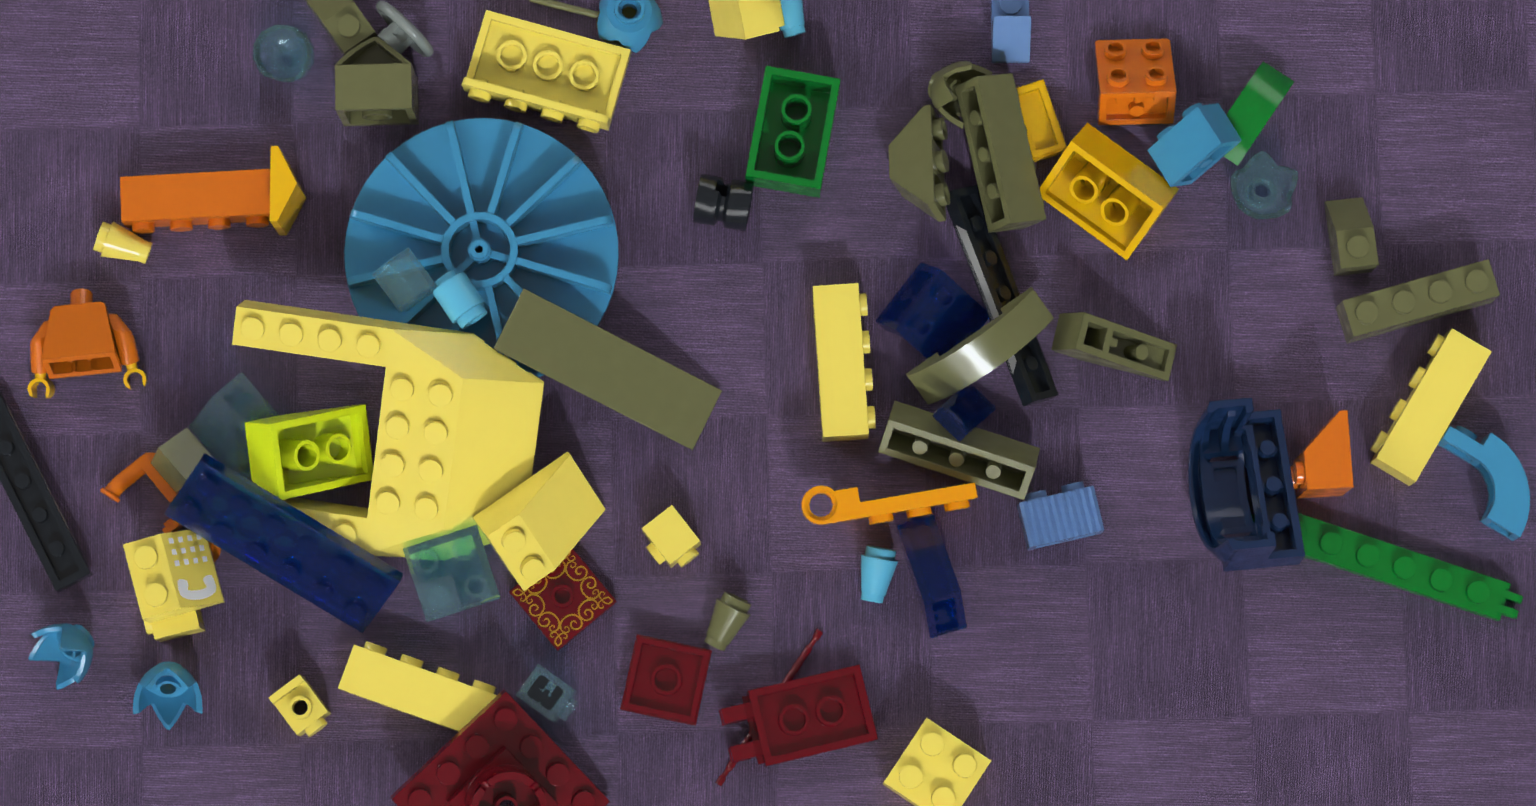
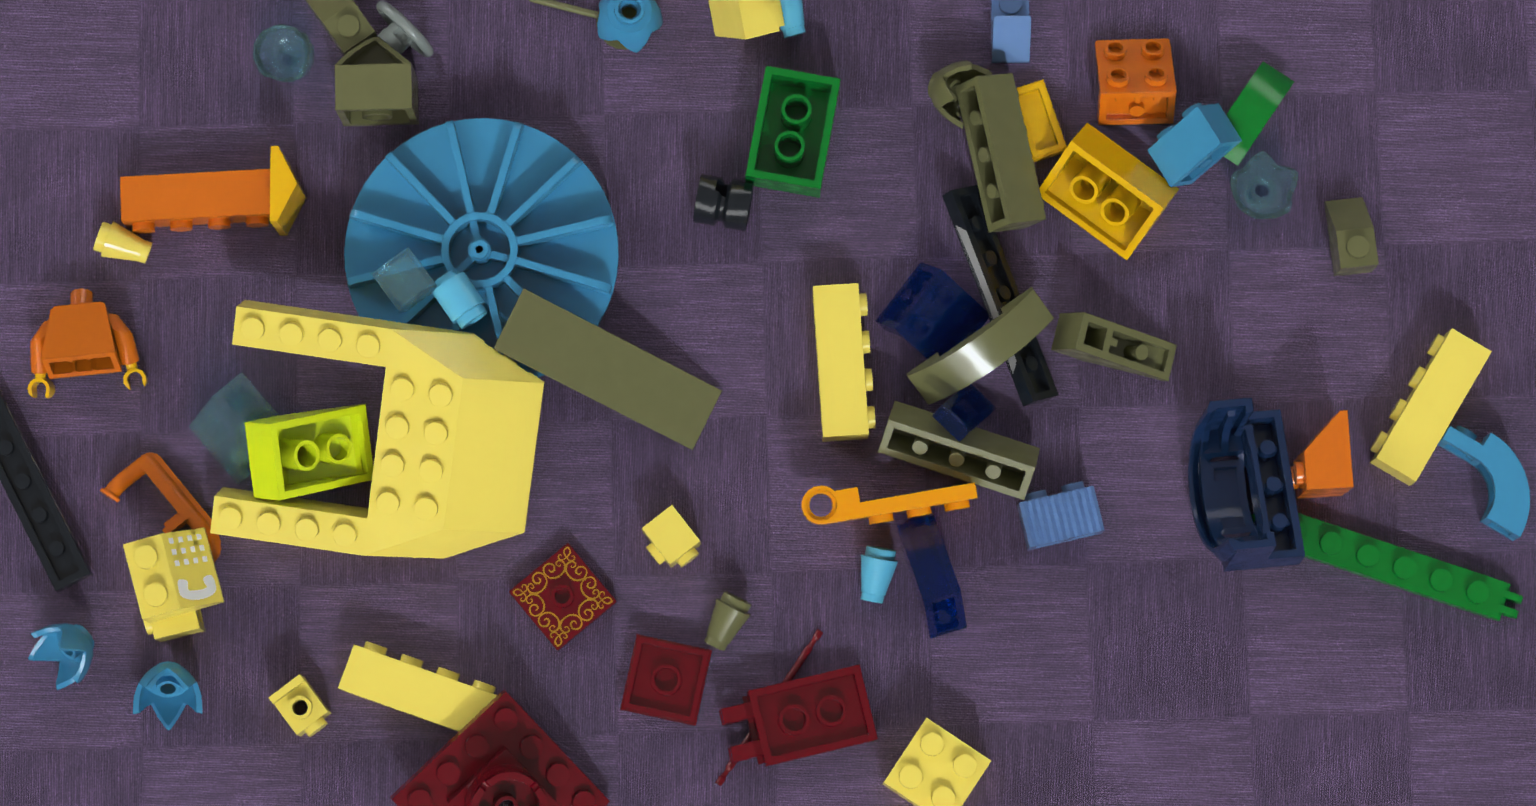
(178, 457): olive brick -> none
(283, 543): clear blue plate -> none
(451, 573): clear light blue slope -> none
(541, 520): light yellow slope -> none
(546, 71): light yellow bracket -> none
(548, 695): clear light blue brick -> none
(920, 162): olive slope -> none
(1417, 301): olive brick -> none

